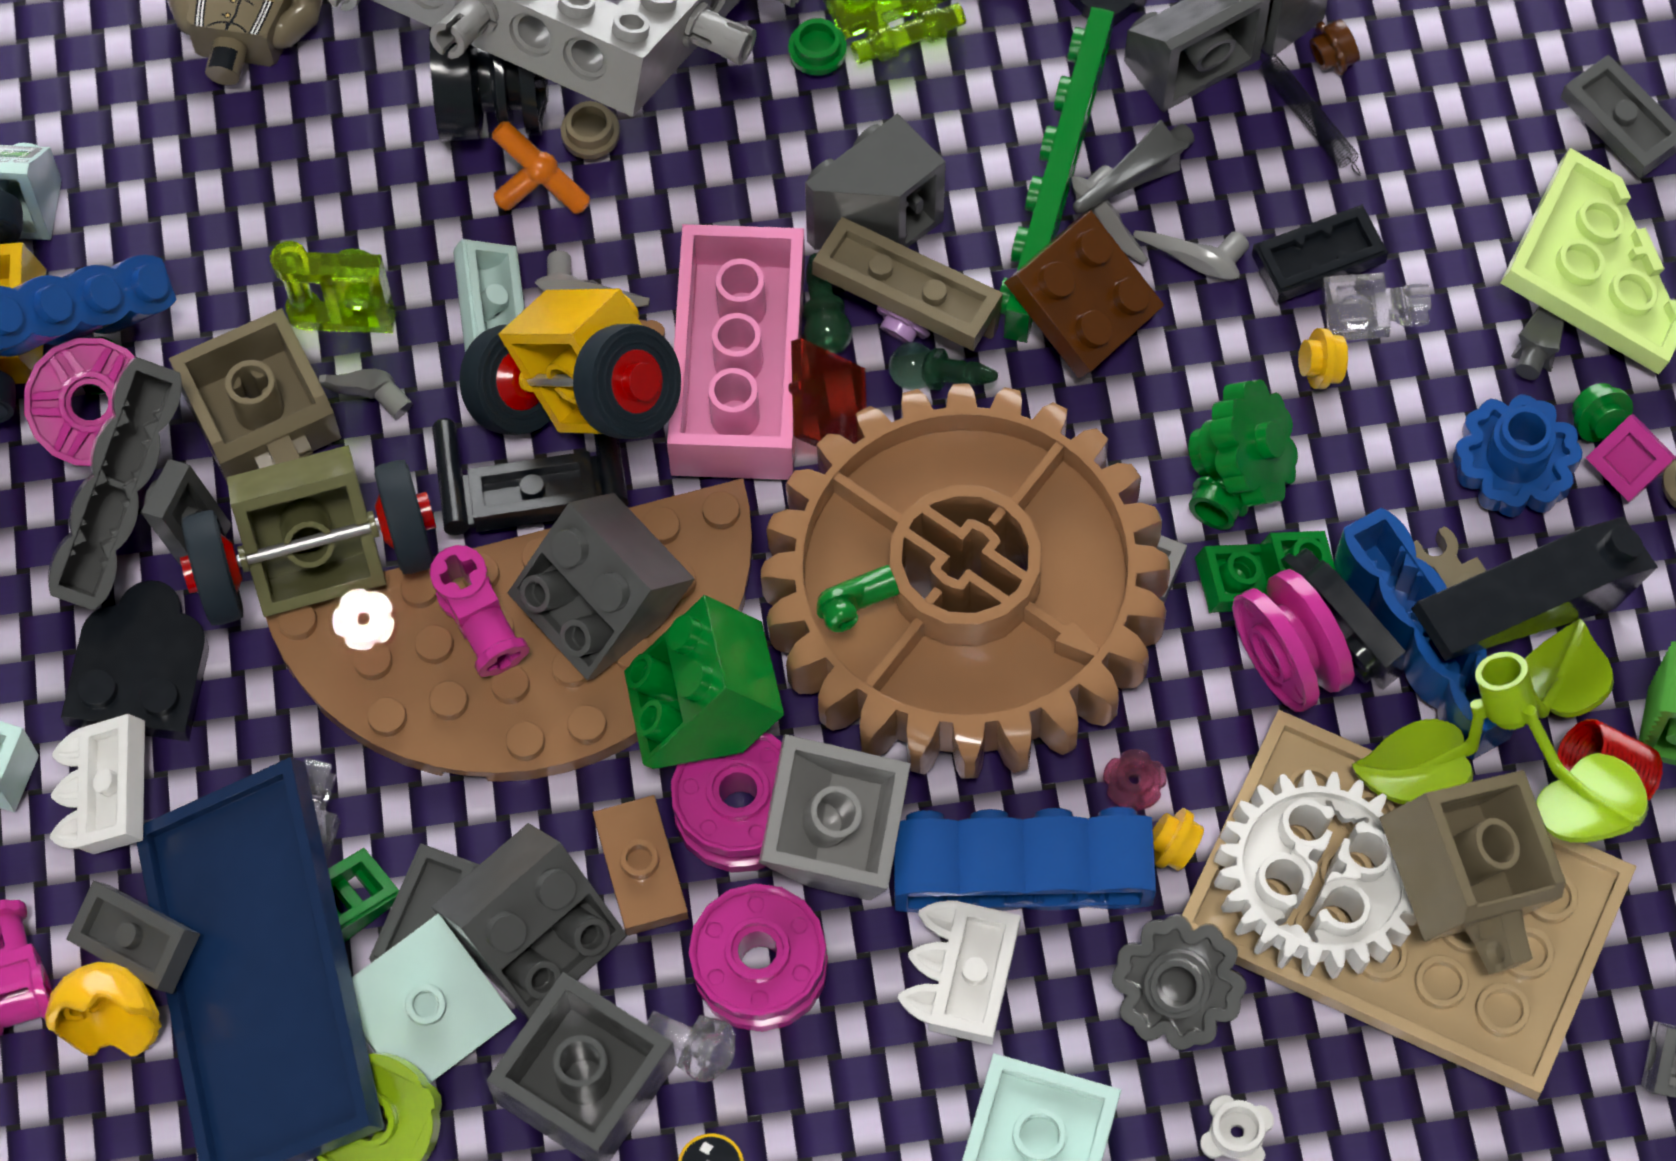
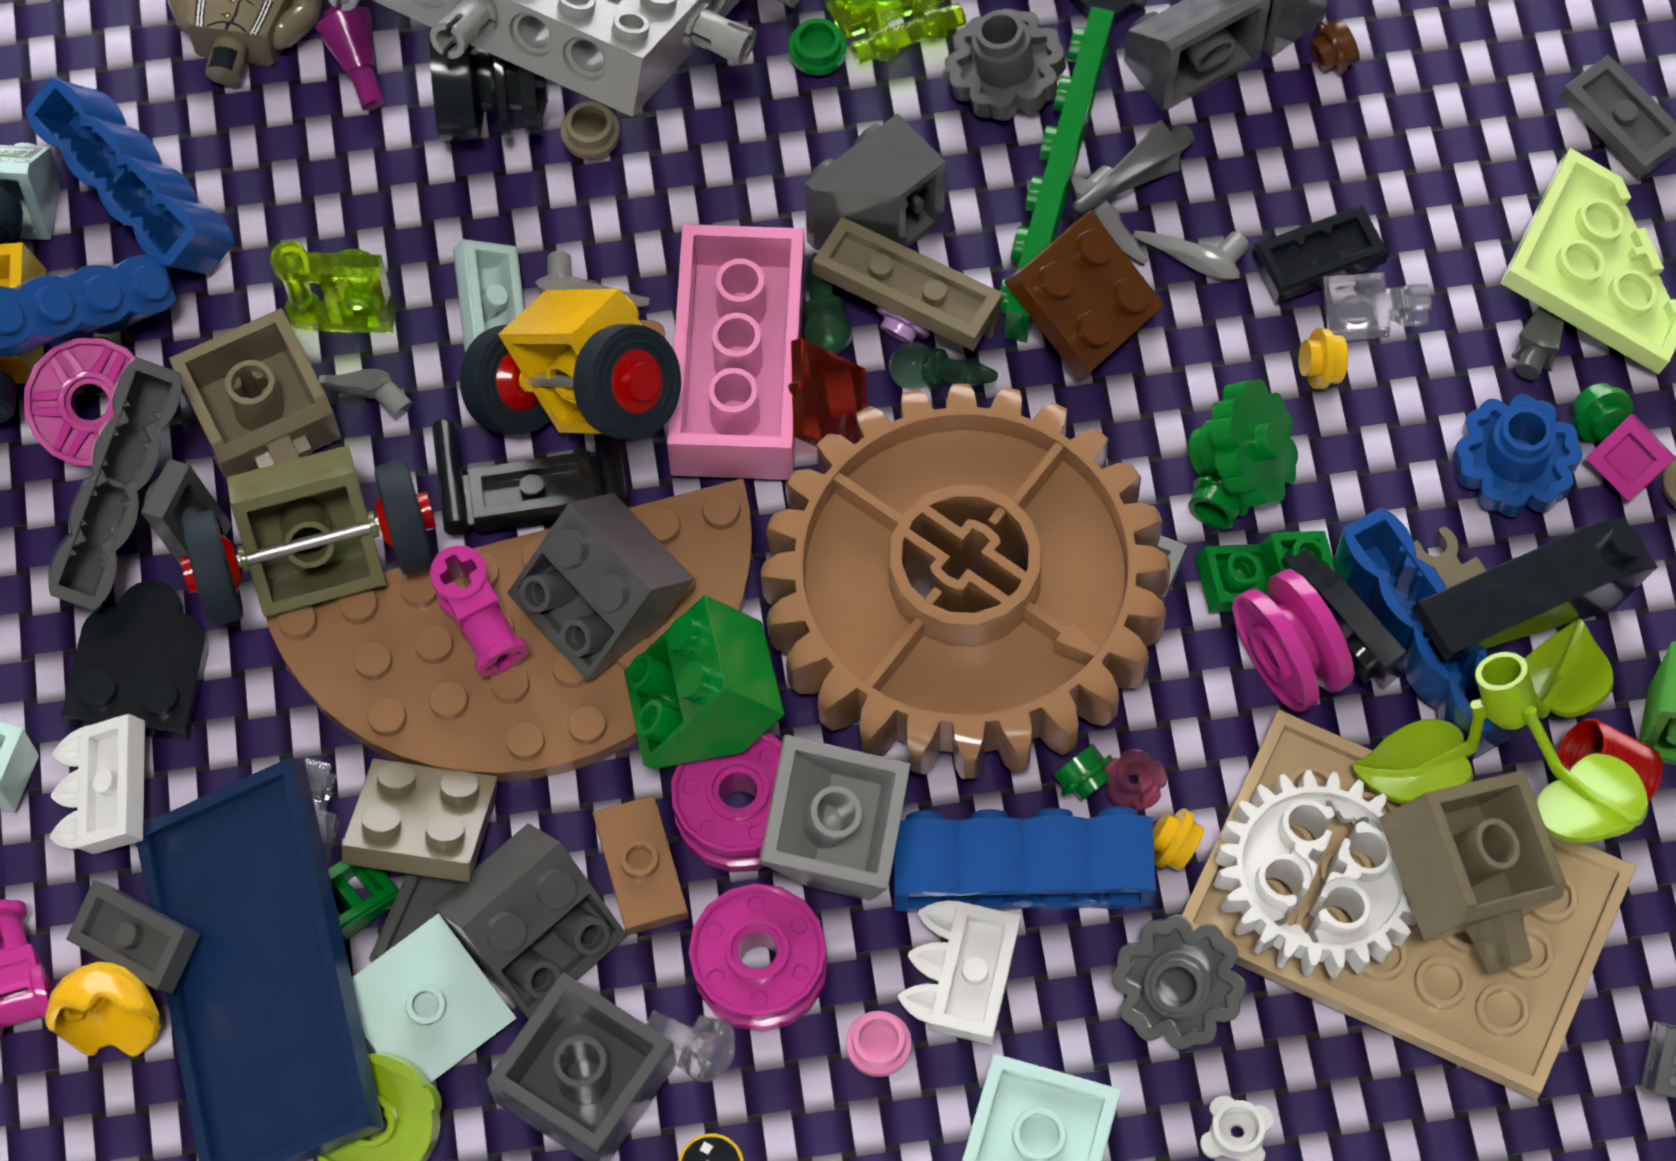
(129, 176): none -> blue brick
(351, 43): none -> magenta cone
(352, 605): plate -> none
(420, 820): none -> dark tan plate
(537, 169): orange piece -> none
(841, 602): green arm -> none
(878, 1043): none -> bright pink plate
(1005, 64): none -> dark grey plant
(1084, 773): none -> green plate
(1302, 107): black piece -> none

